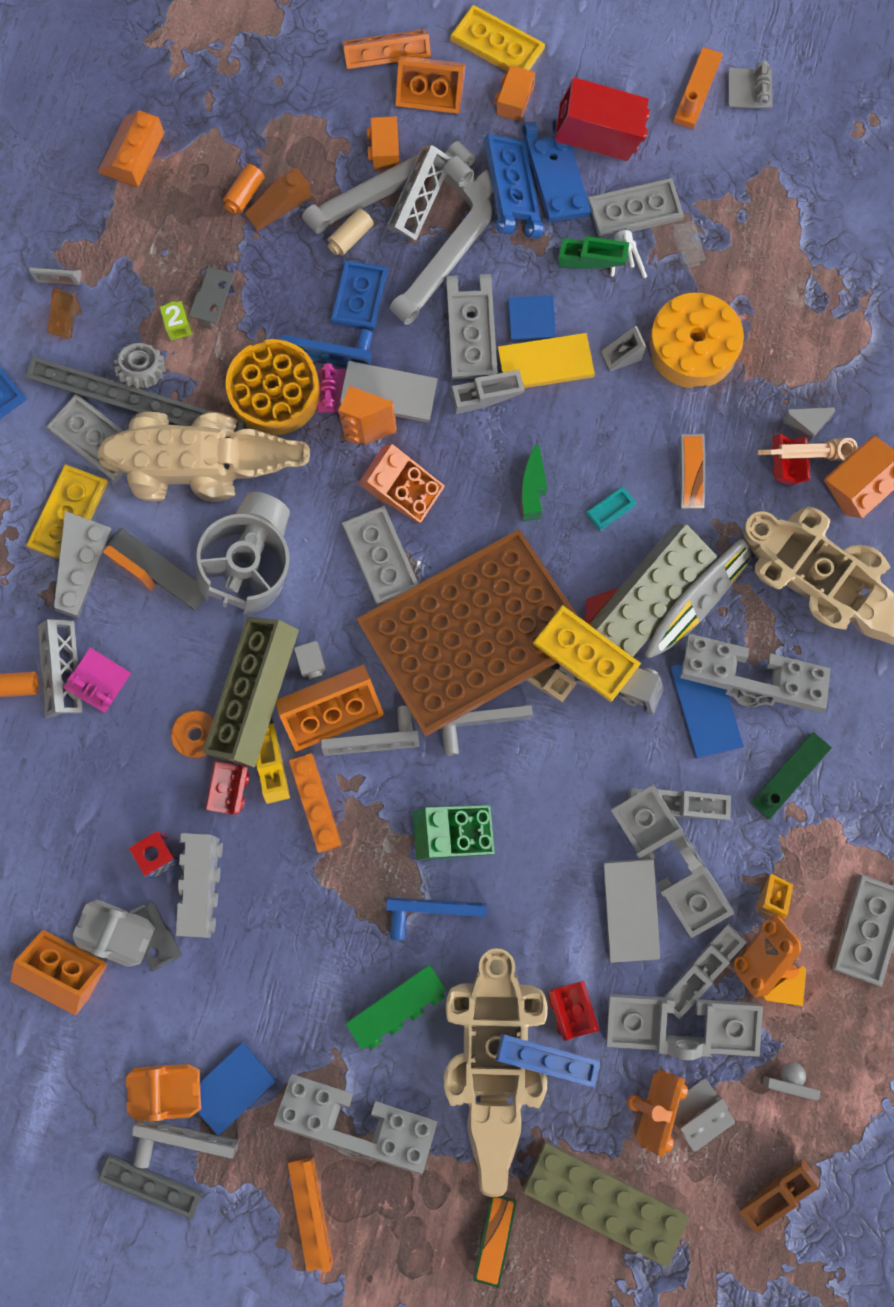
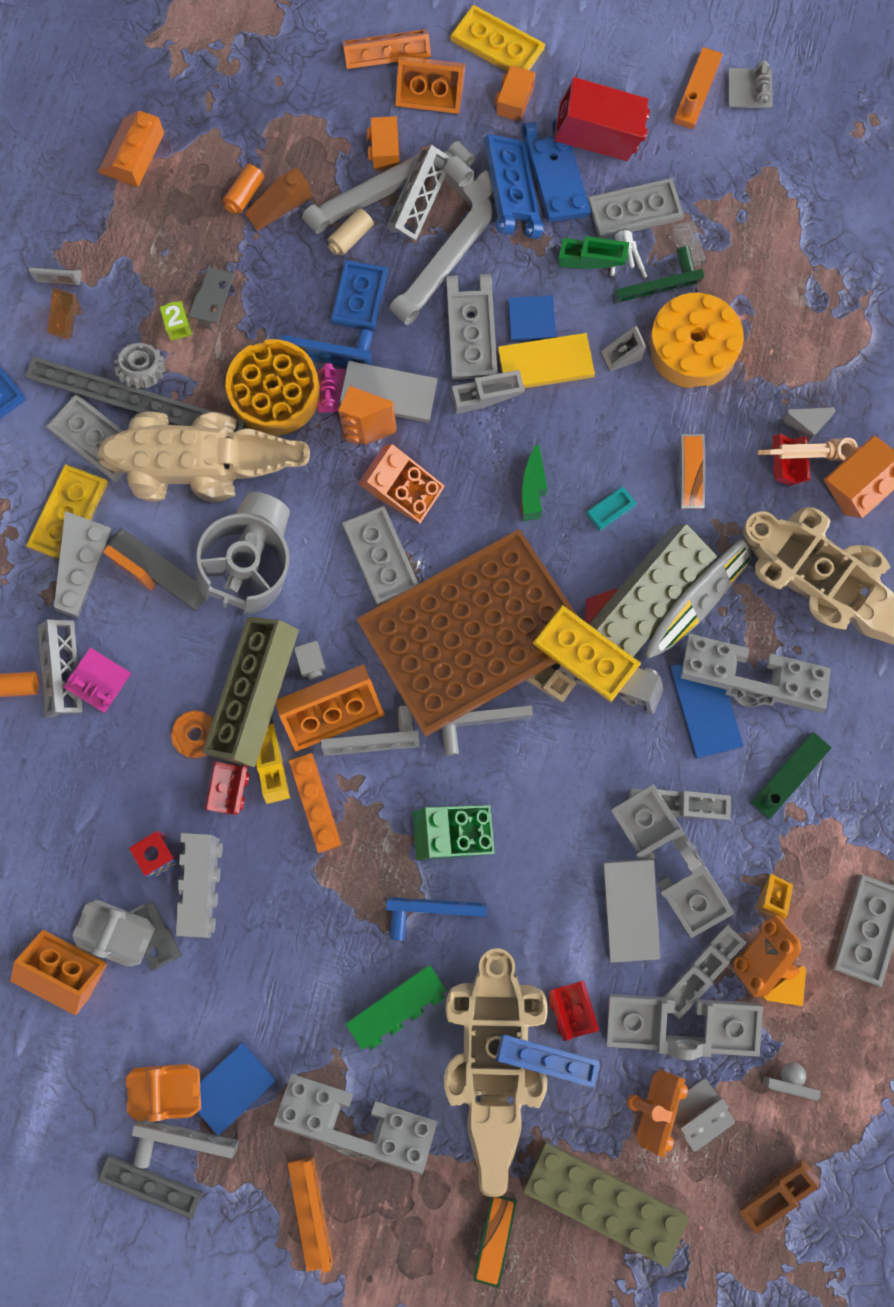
(687, 278): none -> dark green piece

